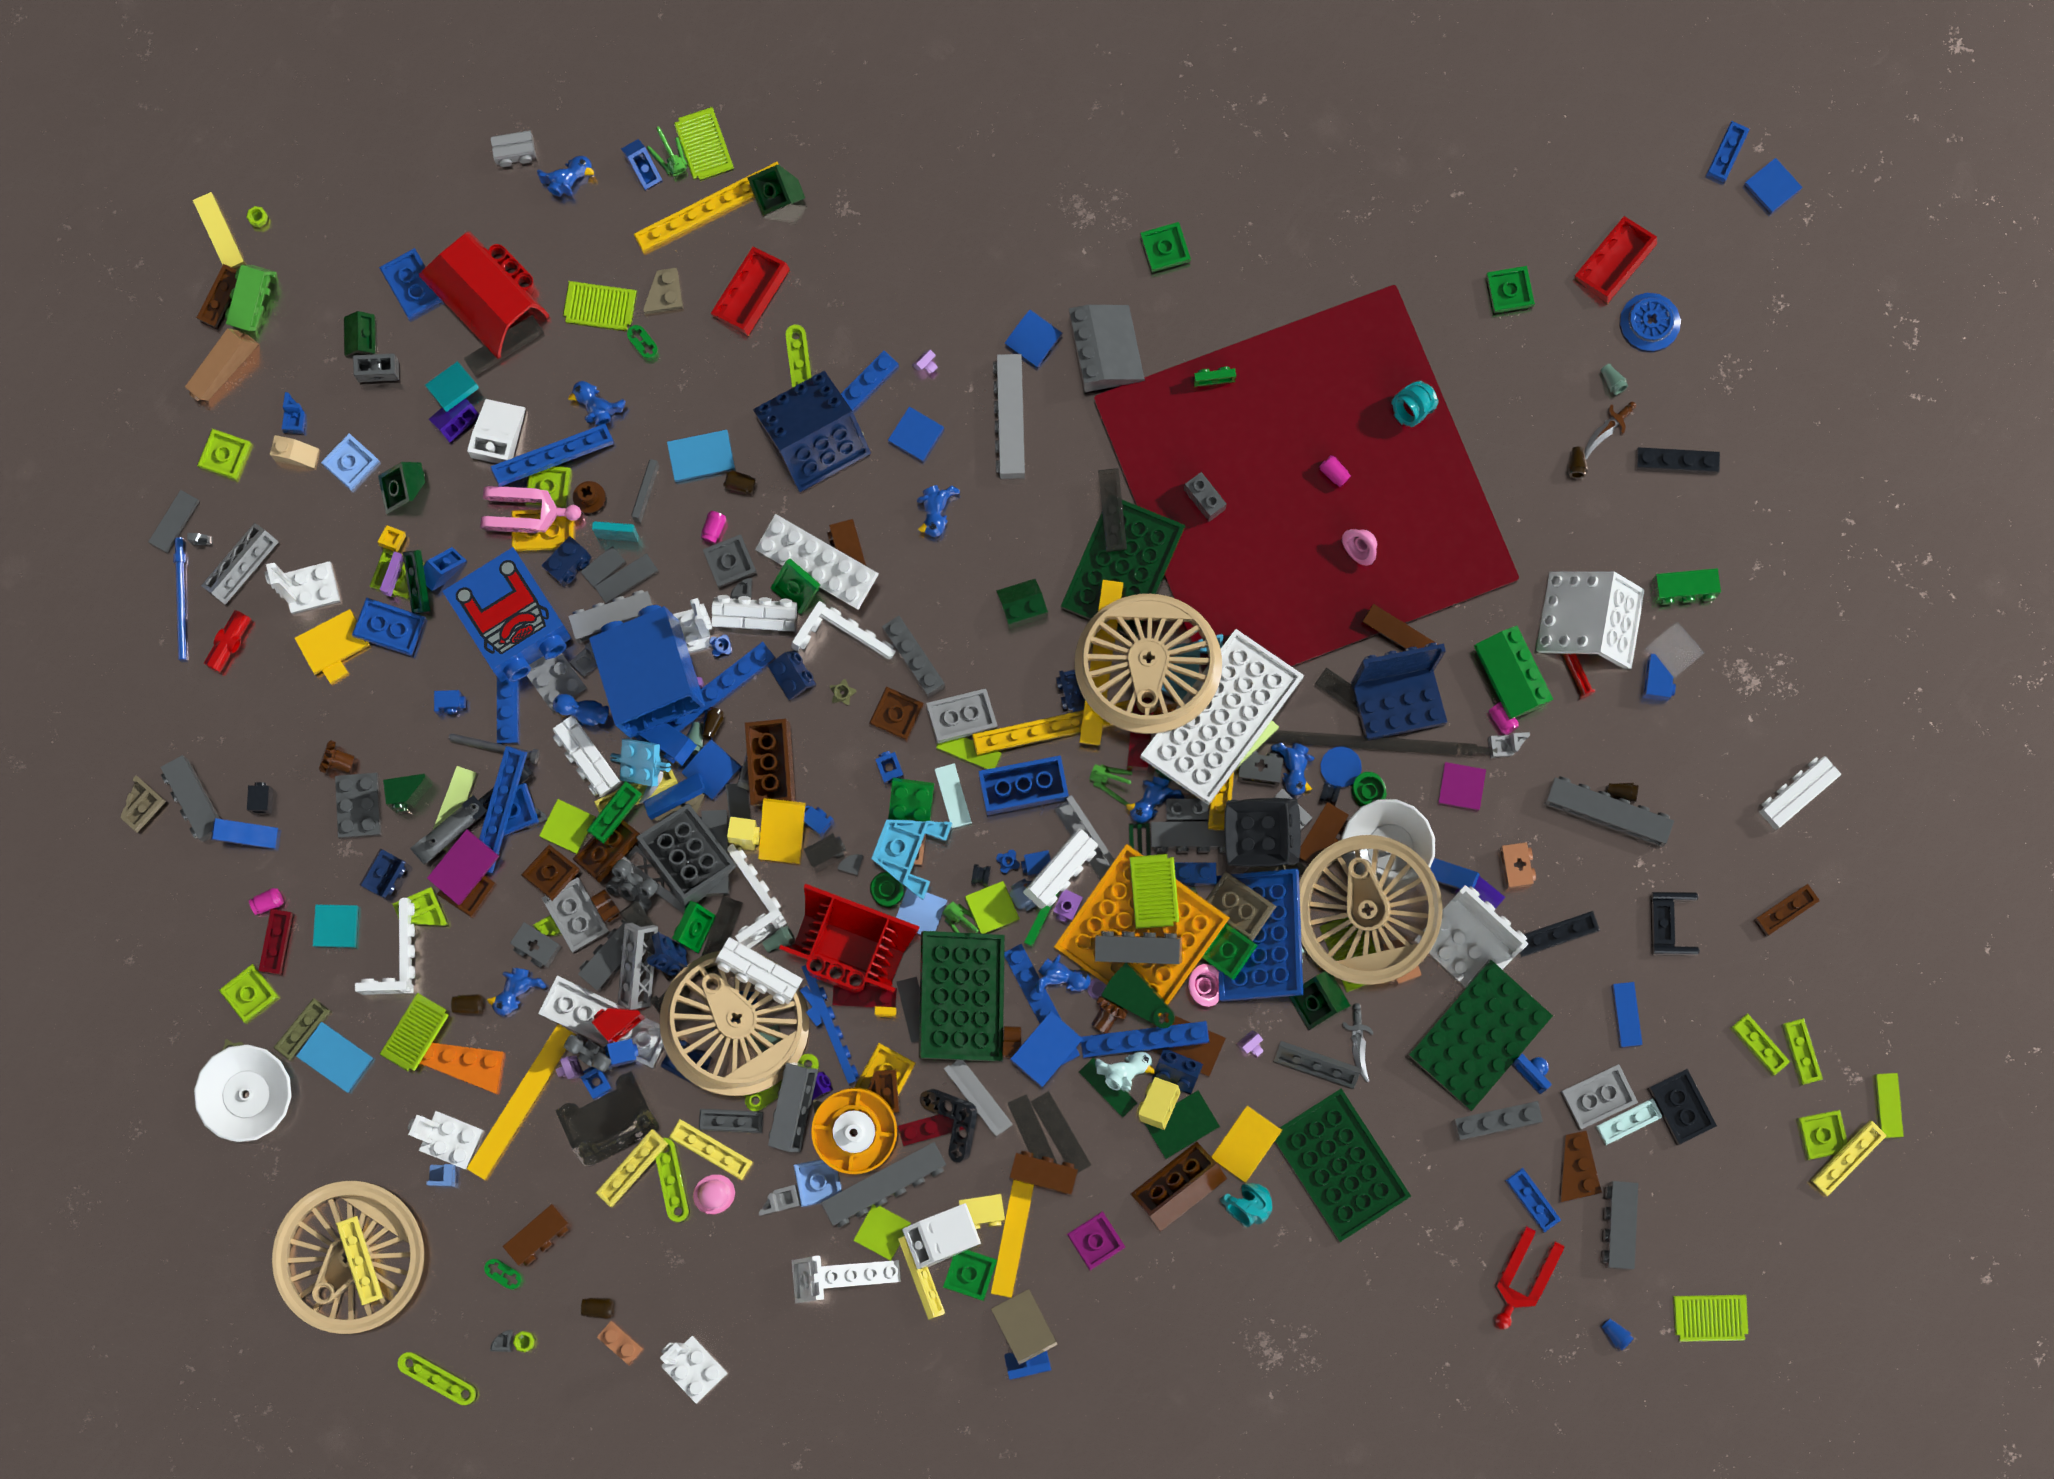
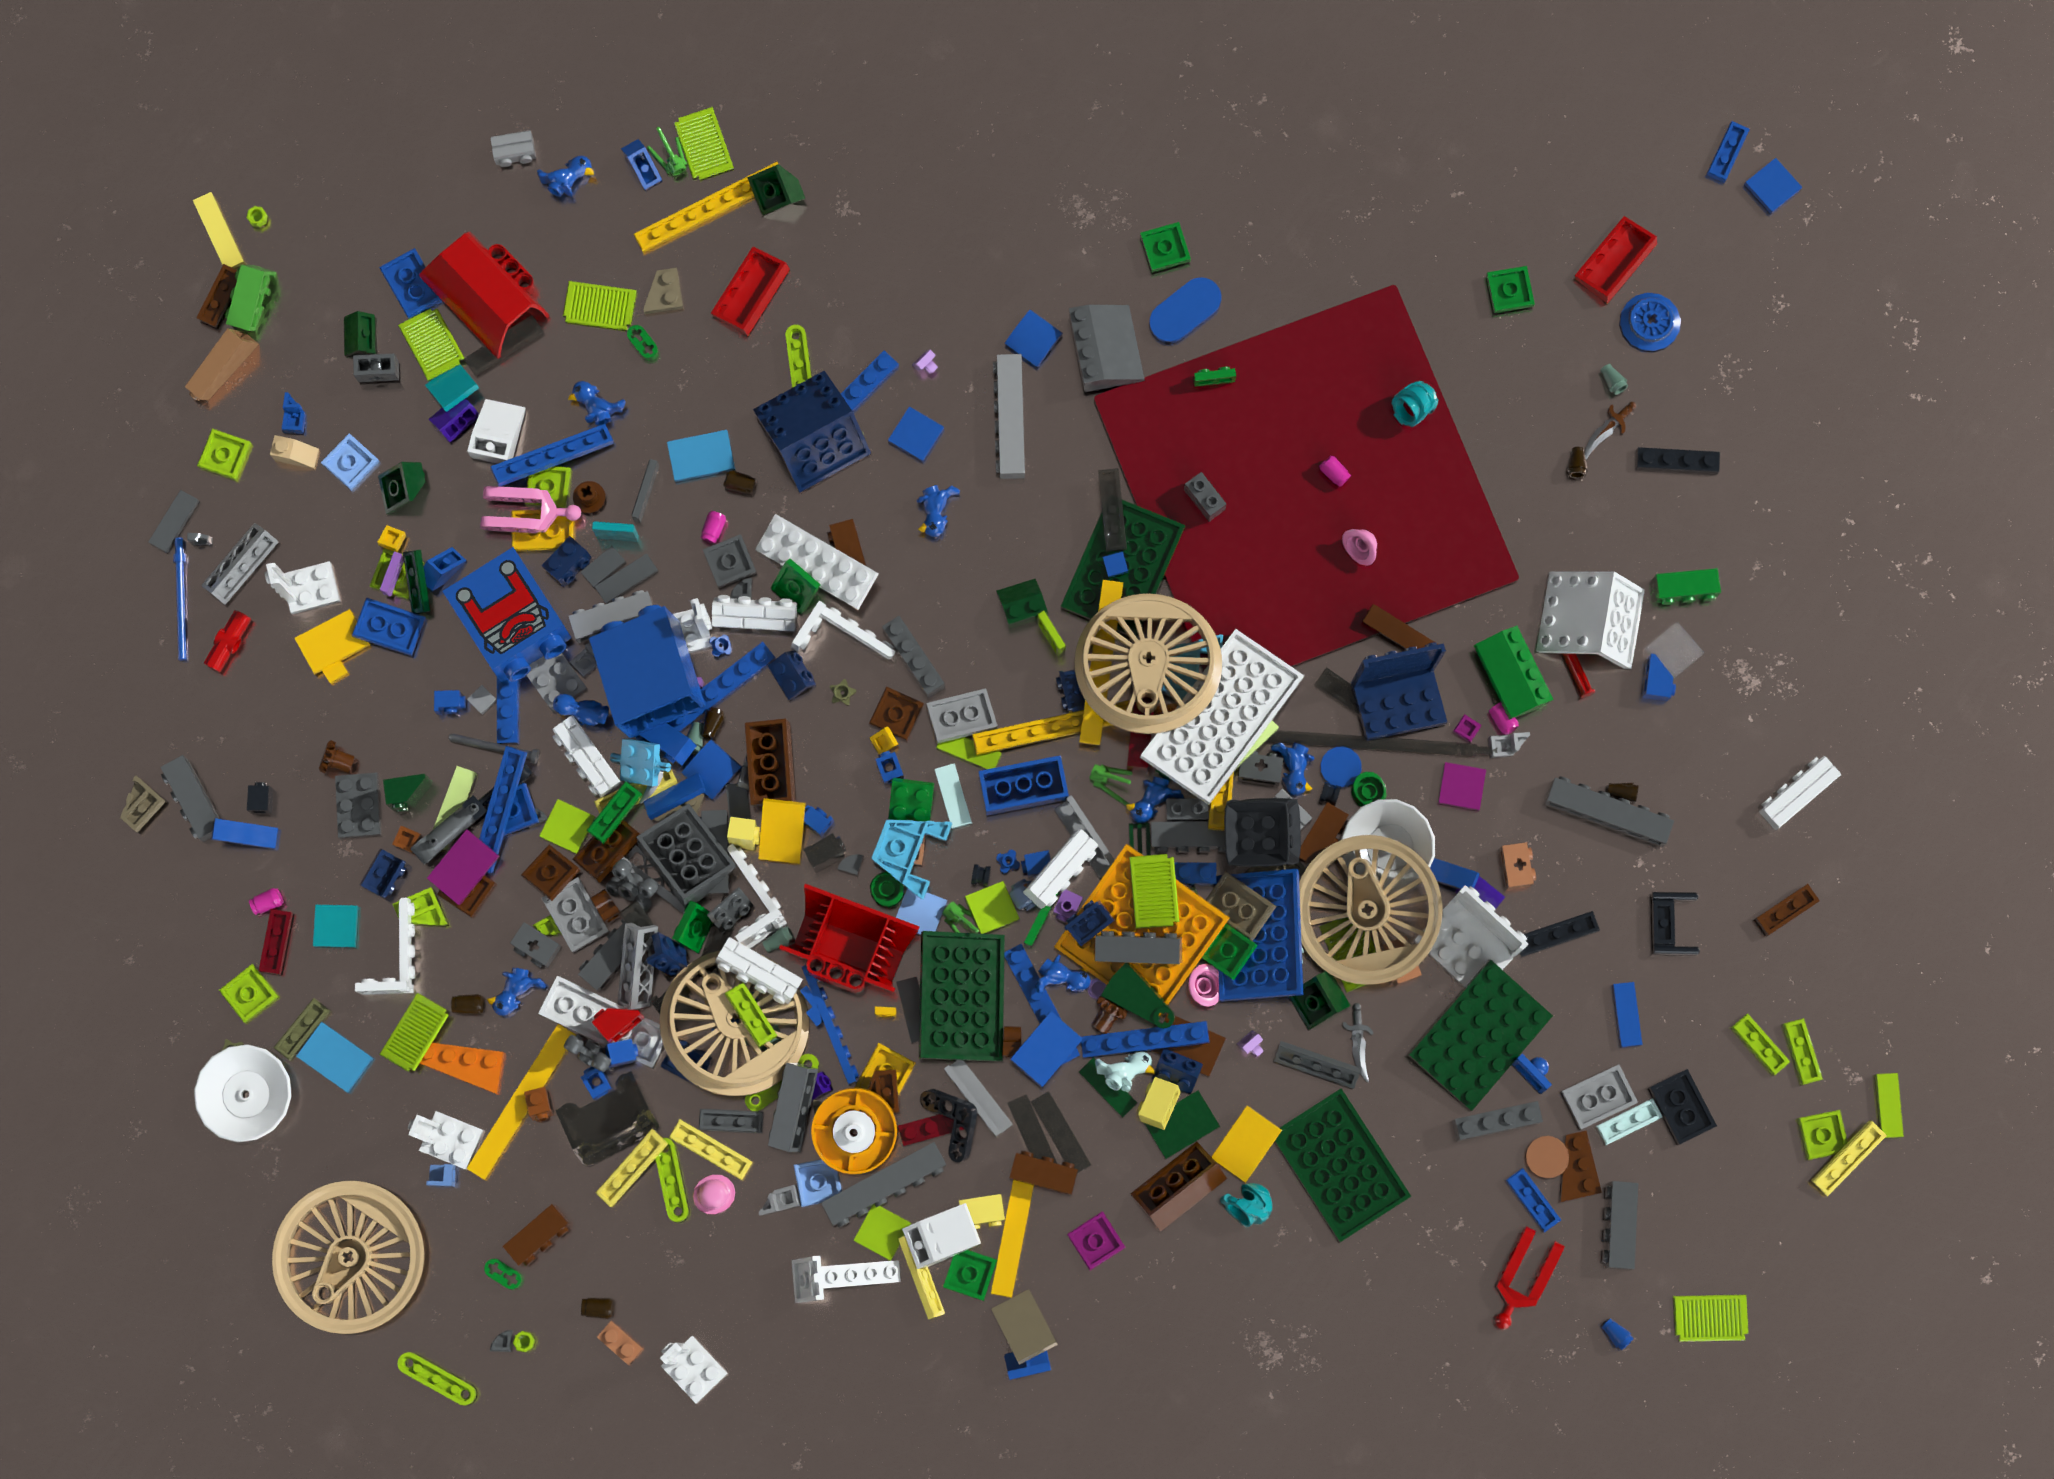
(359, 1260): light yellow tile -> none
(406, 839): none -> dark orange plate
(431, 343): none -> lime window
(482, 699): none -> light grey tile
(538, 1104): none -> dark orange bracket
(570, 1068): lavender tile -> none
(730, 910): none -> dark grey hinge
(751, 1014): none -> lime tile
(867, 998): dark red plate -> none
(883, 740): none -> yellow plate
(1051, 634): none -> lime tile
(1089, 922): none -> dark blue bracket
(1115, 564): none -> blue tile
(1185, 310): none -> blue tile
(1467, 728): none -> magenta tile
(1547, 1157): none -> nougat tile

